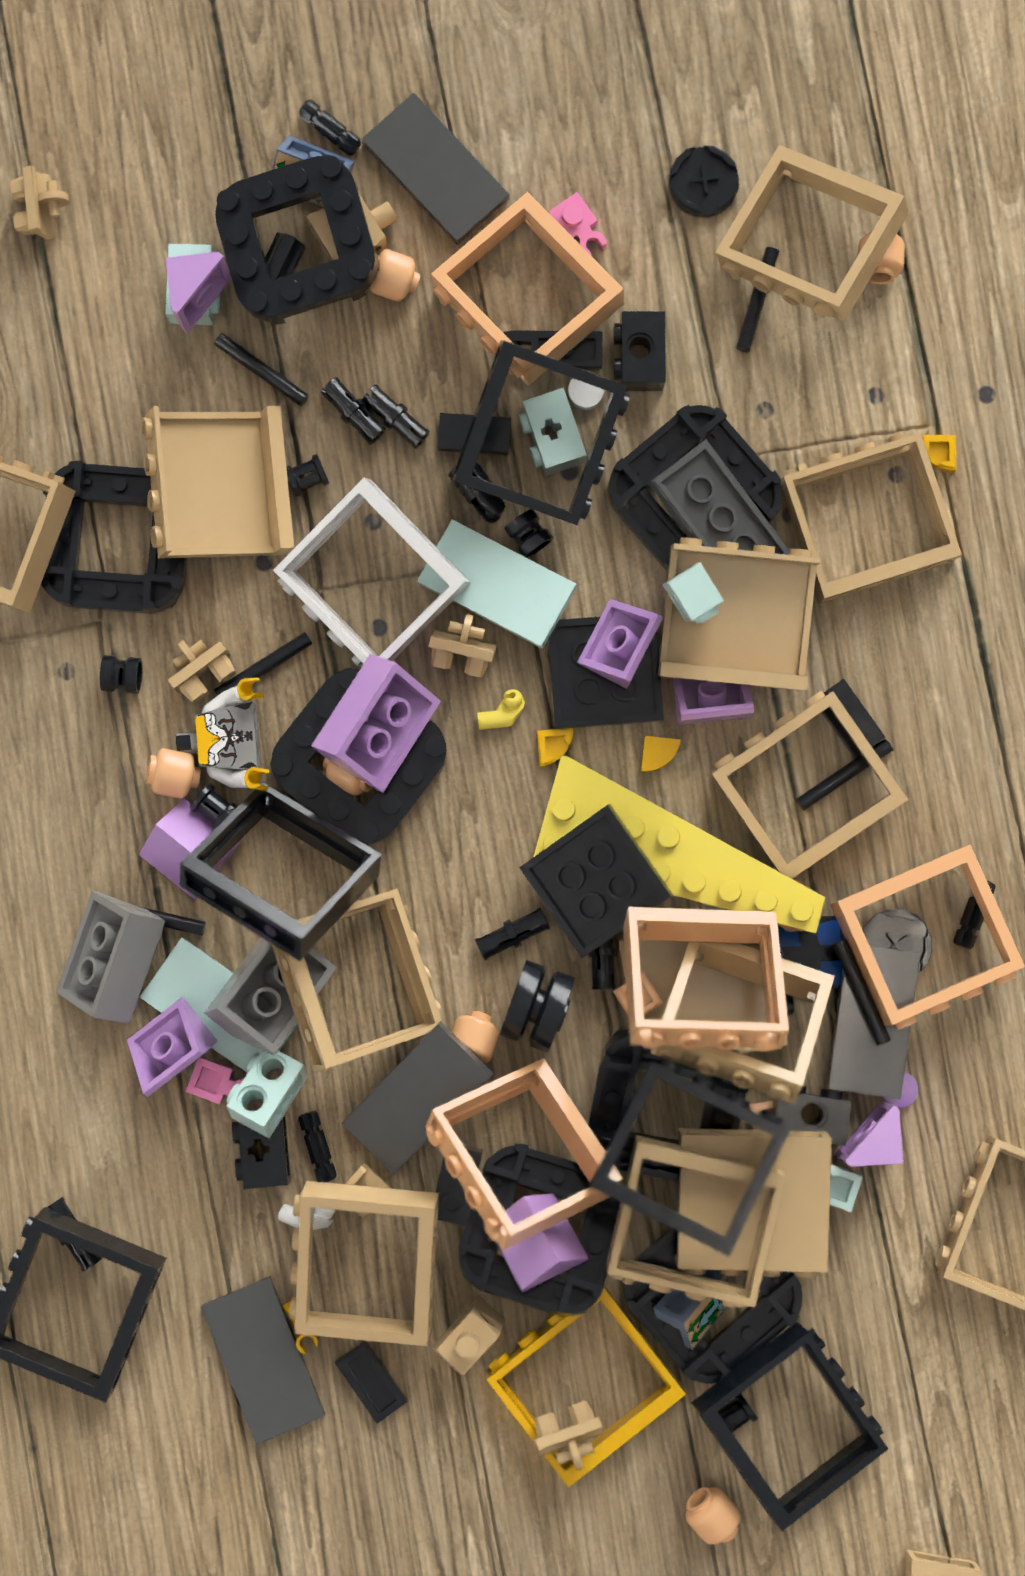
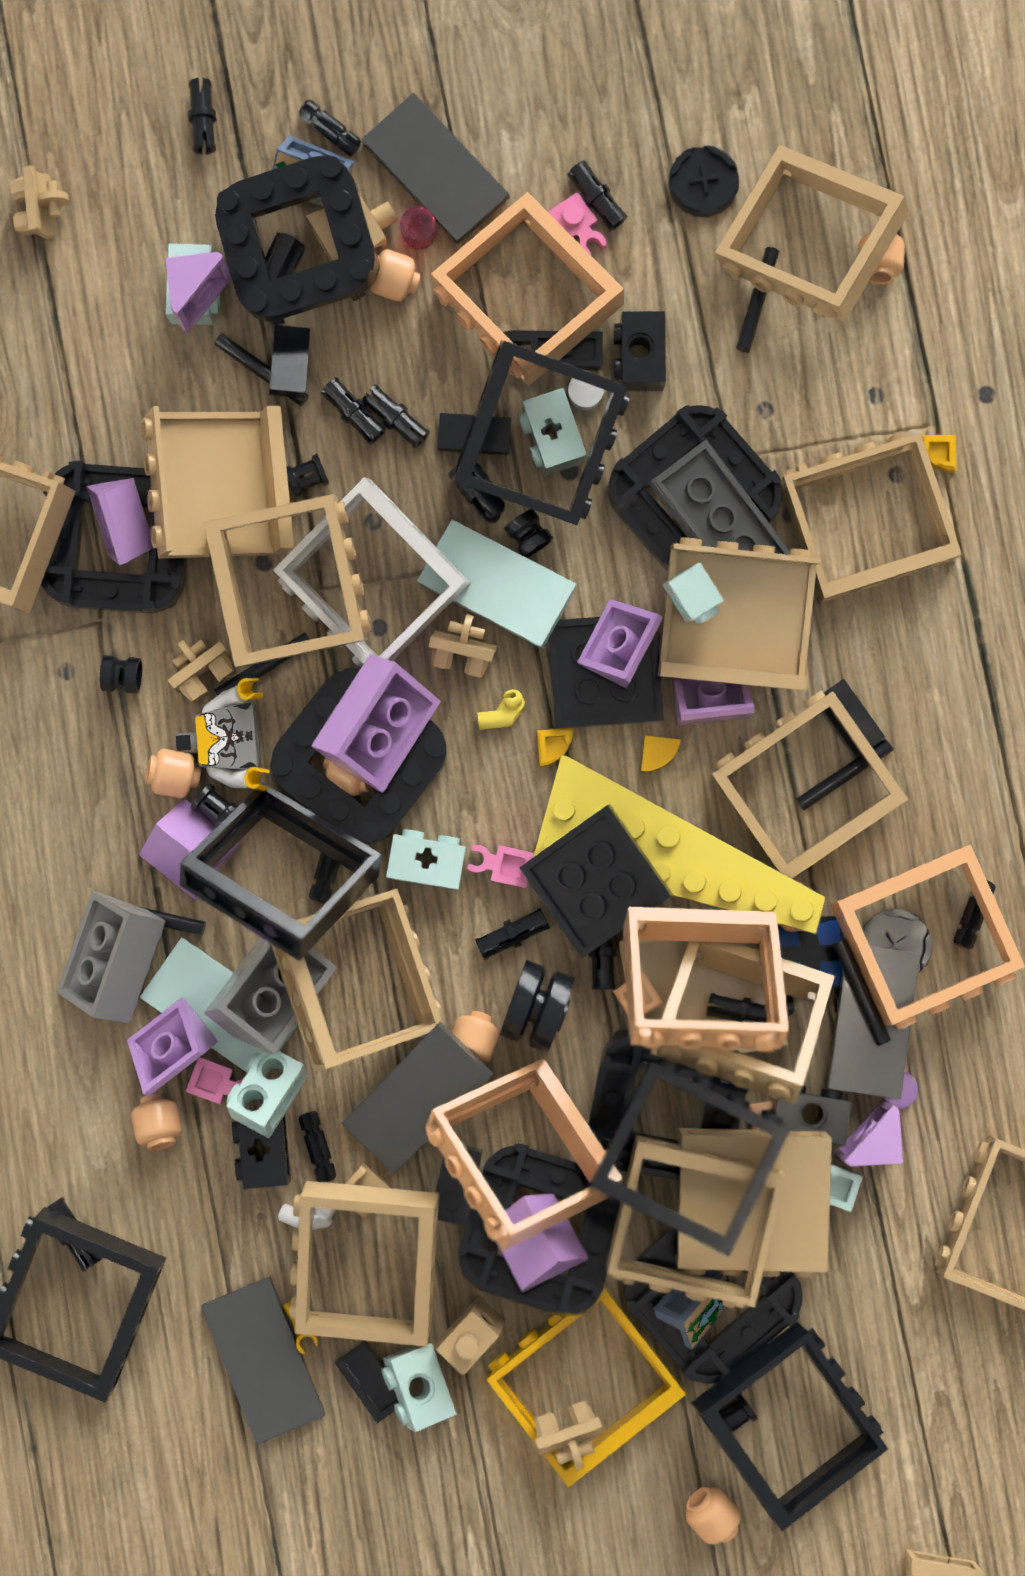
(120, 519): none -> lavender slope
(156, 1122): none -> light nougat head
(202, 116): none -> black pin
(229, 591): none -> tan window
(289, 361): none -> tile
(325, 876): none -> black axle
(405, 866): none -> light aqua brick
(419, 236): none -> clear pink wheel
(433, 1403): none -> light aqua brick
(503, 864): none -> bright pink plate
(597, 195): none -> black pin
(738, 1010): none -> black pin

